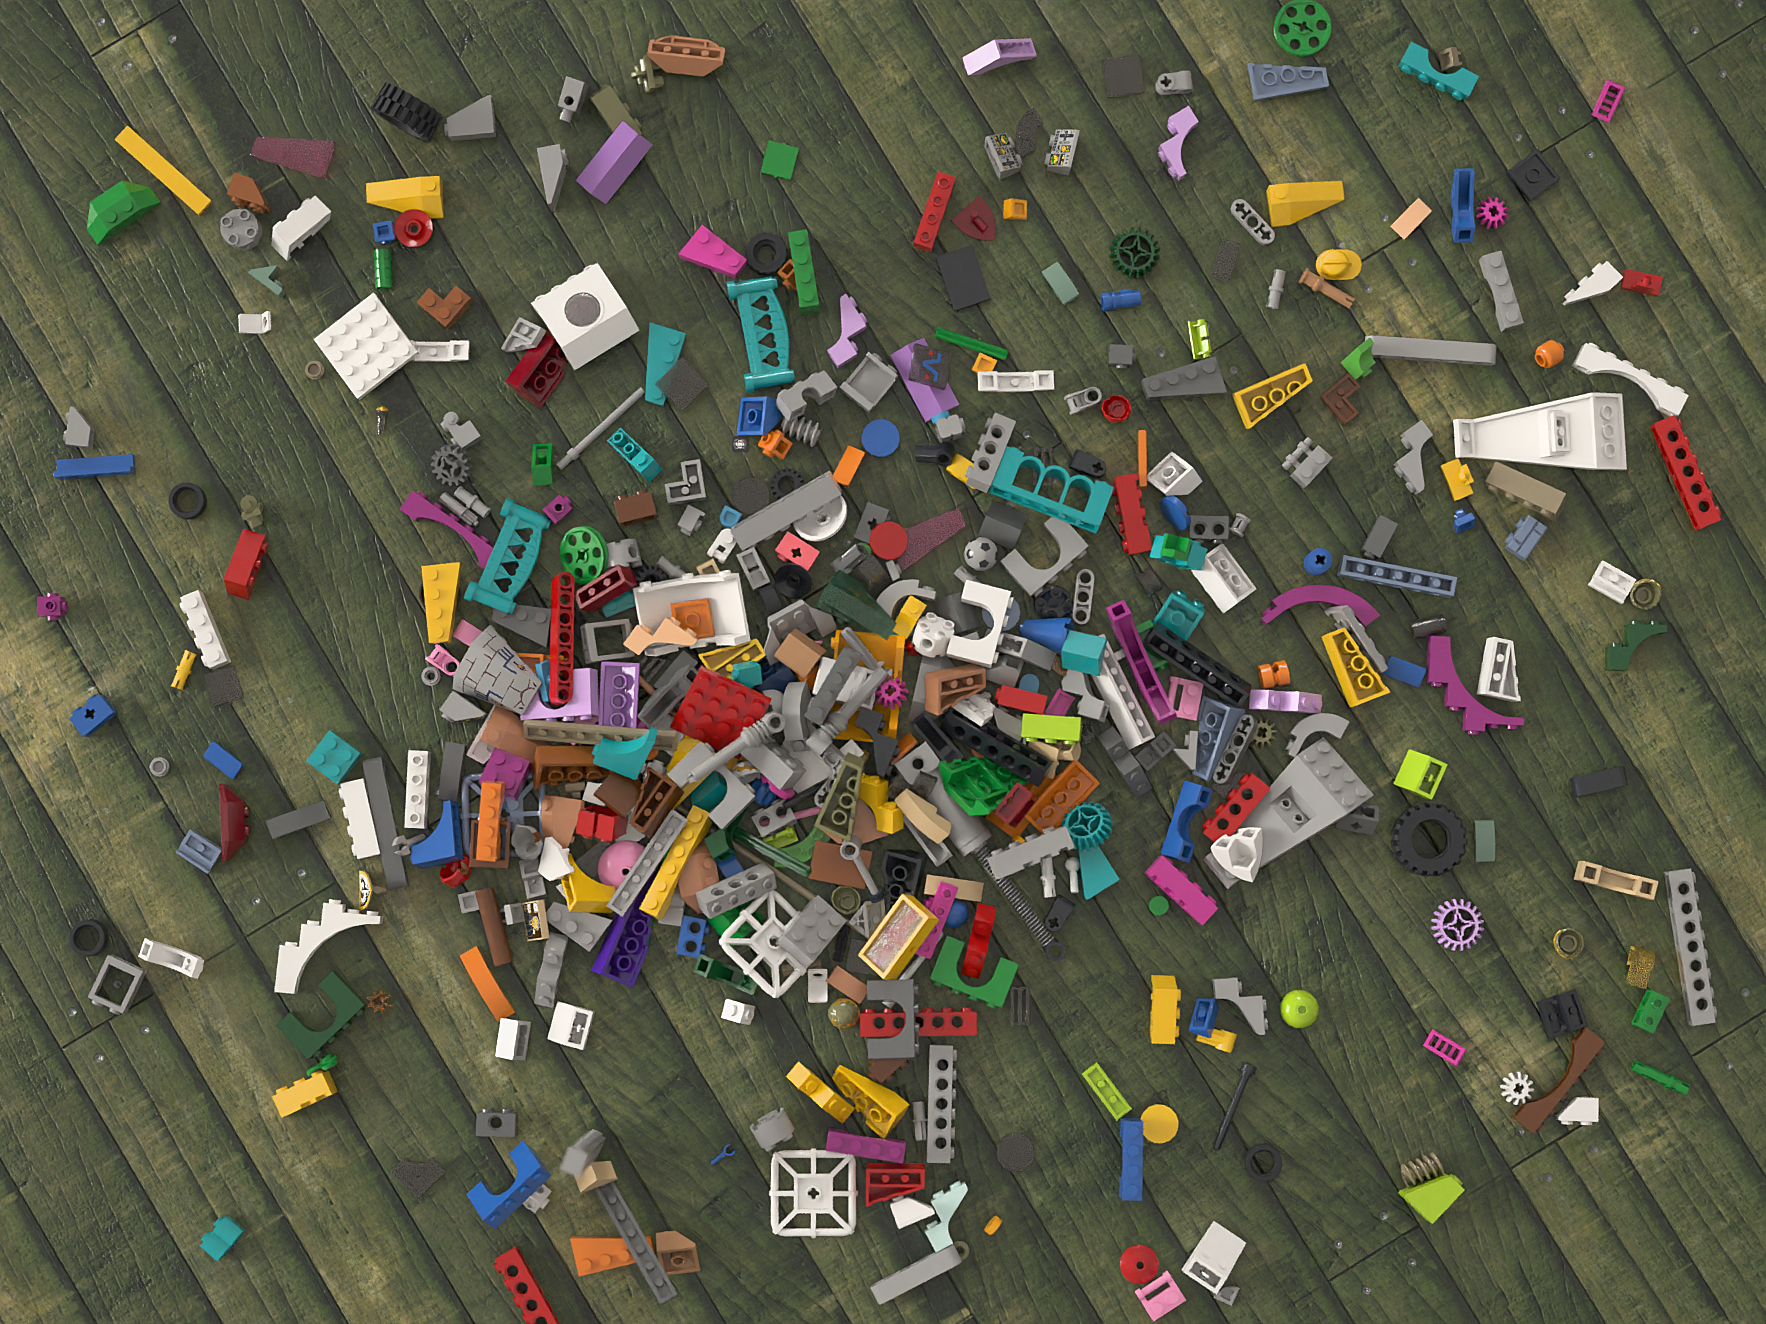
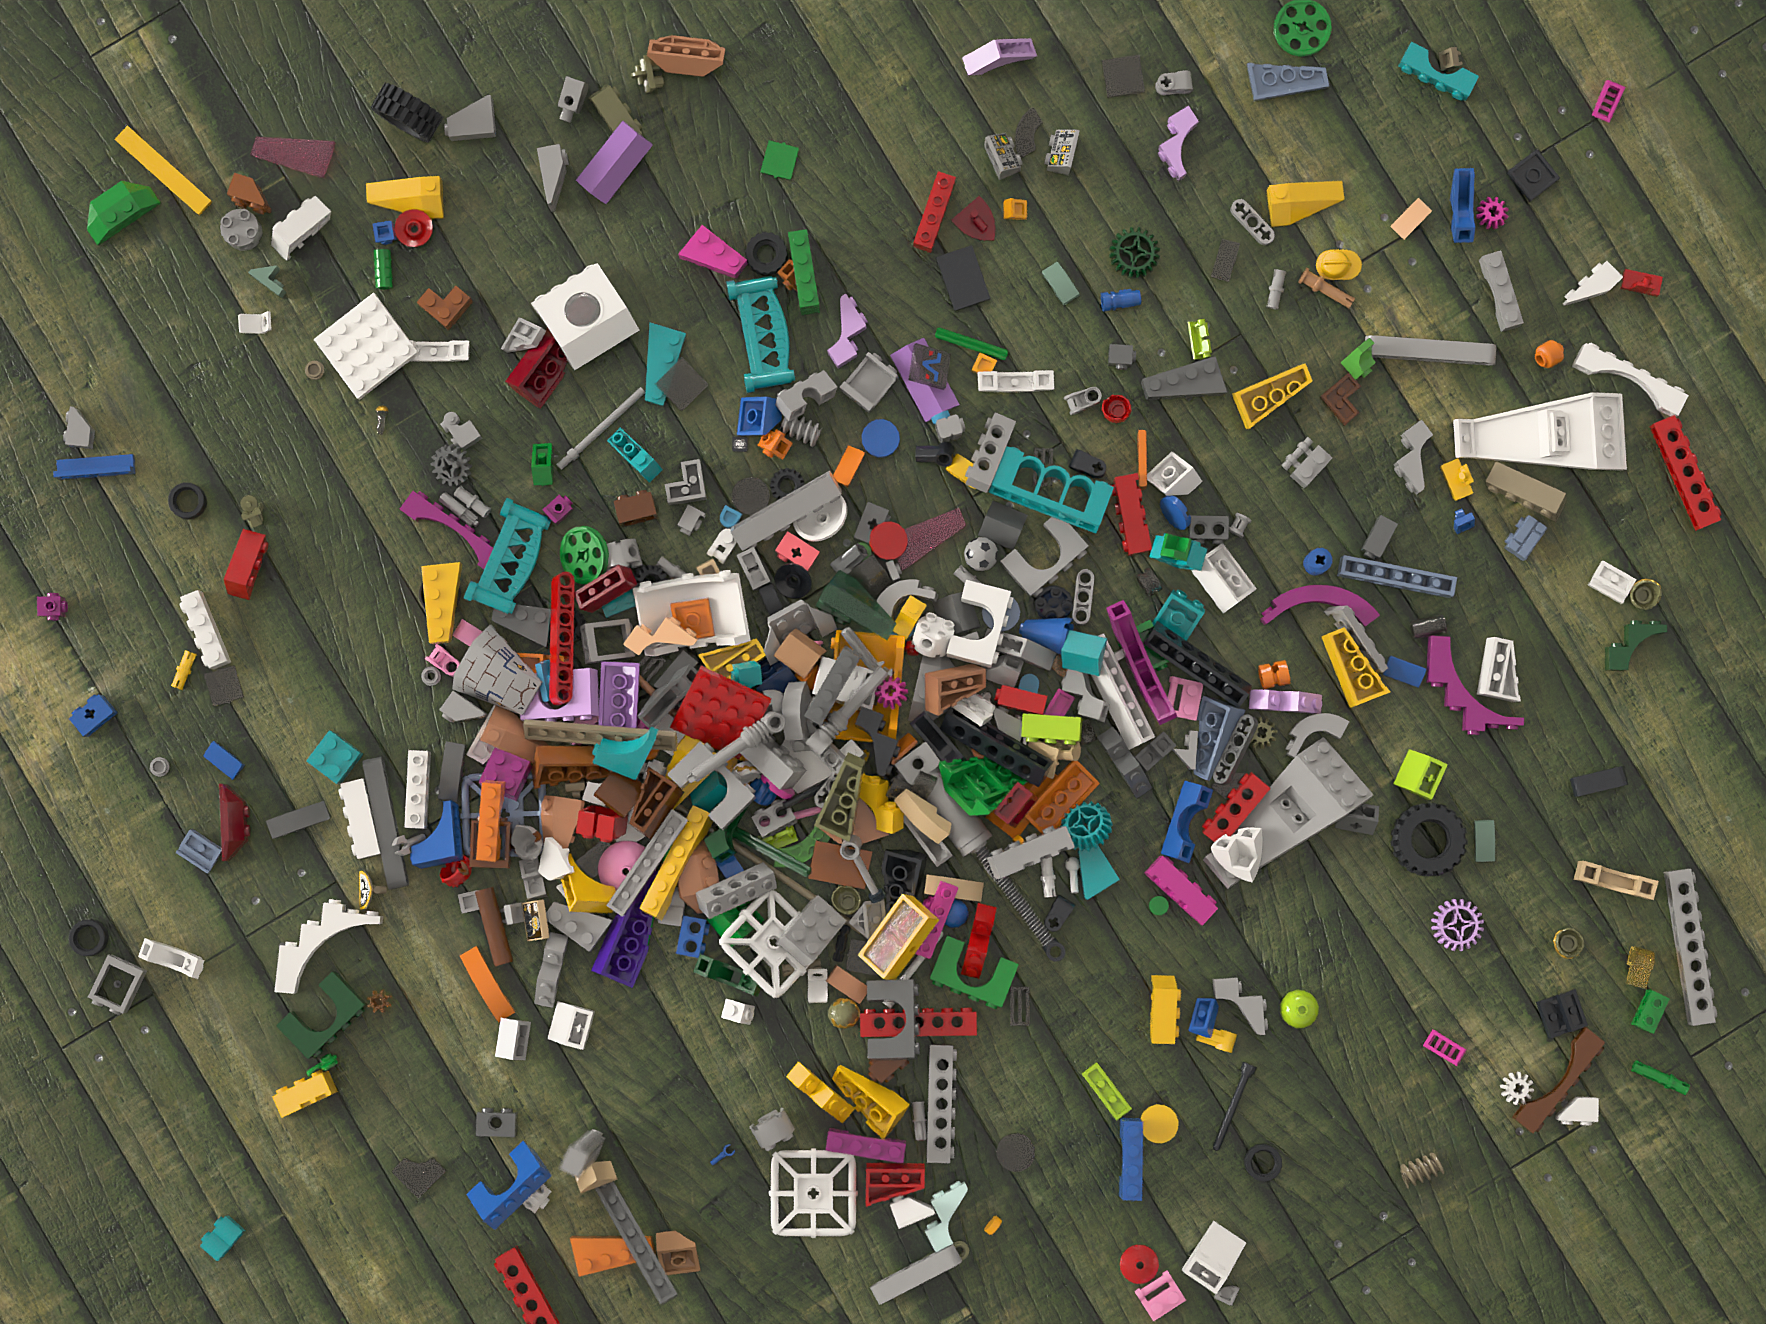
(1433, 1195): lime slope -> none

